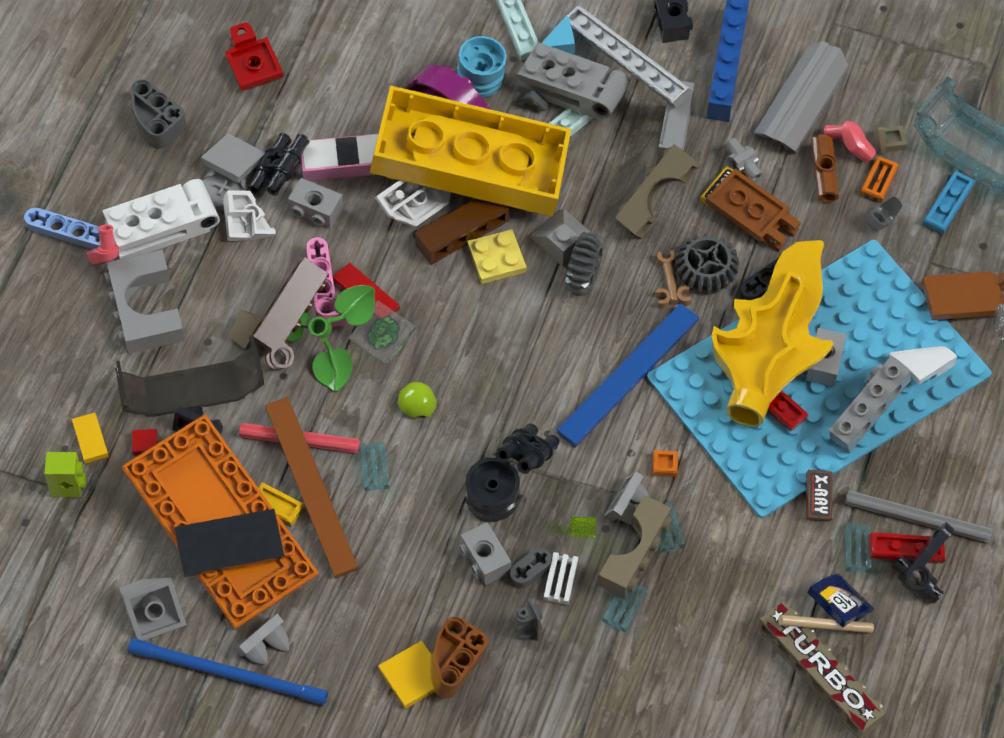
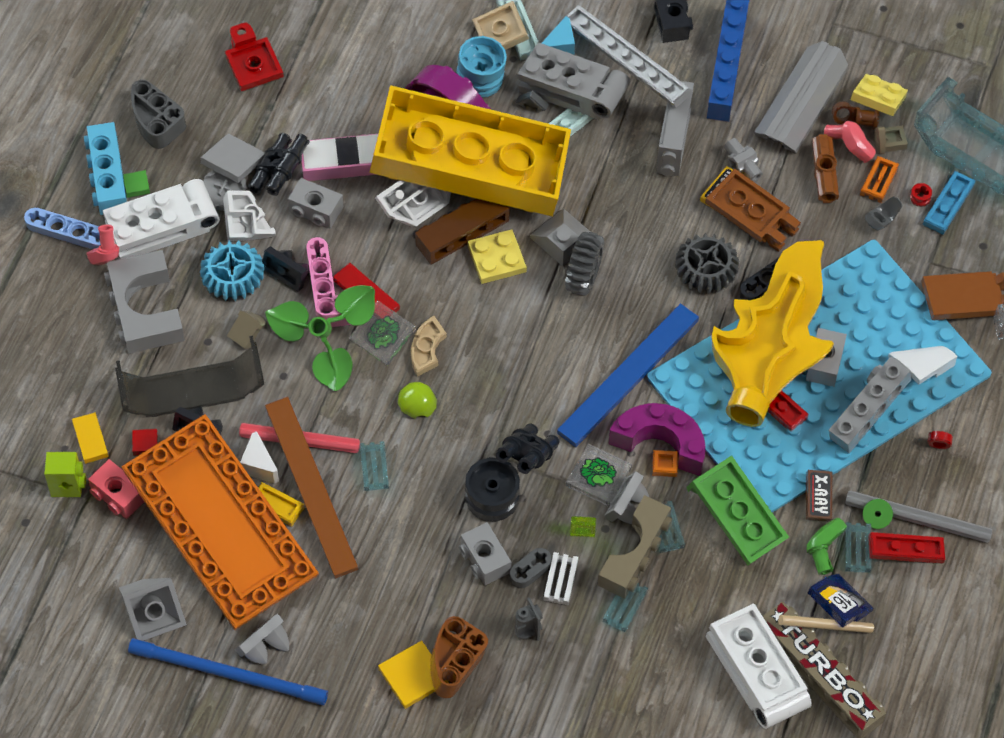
(98, 138): none -> medium azure brick
(112, 477): none -> coral brick
(136, 183): none -> bright green tile
(217, 270): none -> medium azure gear
(229, 542): black tile -> none
(258, 461): none -> white slope
(284, 268): none -> black tile
(286, 310): hinge -> none
(425, 344): none -> tan tile
(502, 25): none -> tan tile
(598, 474): none -> clear tile
(638, 211): dark tan arch -> none
(665, 424): none -> magenta brick
(671, 295): medium nougat bar -> none
(739, 510): none -> bright green plate
(758, 666): none -> white hinge
(821, 541): none -> bright green arm
(856, 115): none -> reddish brown connector
(878, 521): none -> bright green wheel
(879, 94): none -> light yellow plate
(923, 188): none -> red bush
(927, 584): black piece -> none
(940, 440): none -> red tile

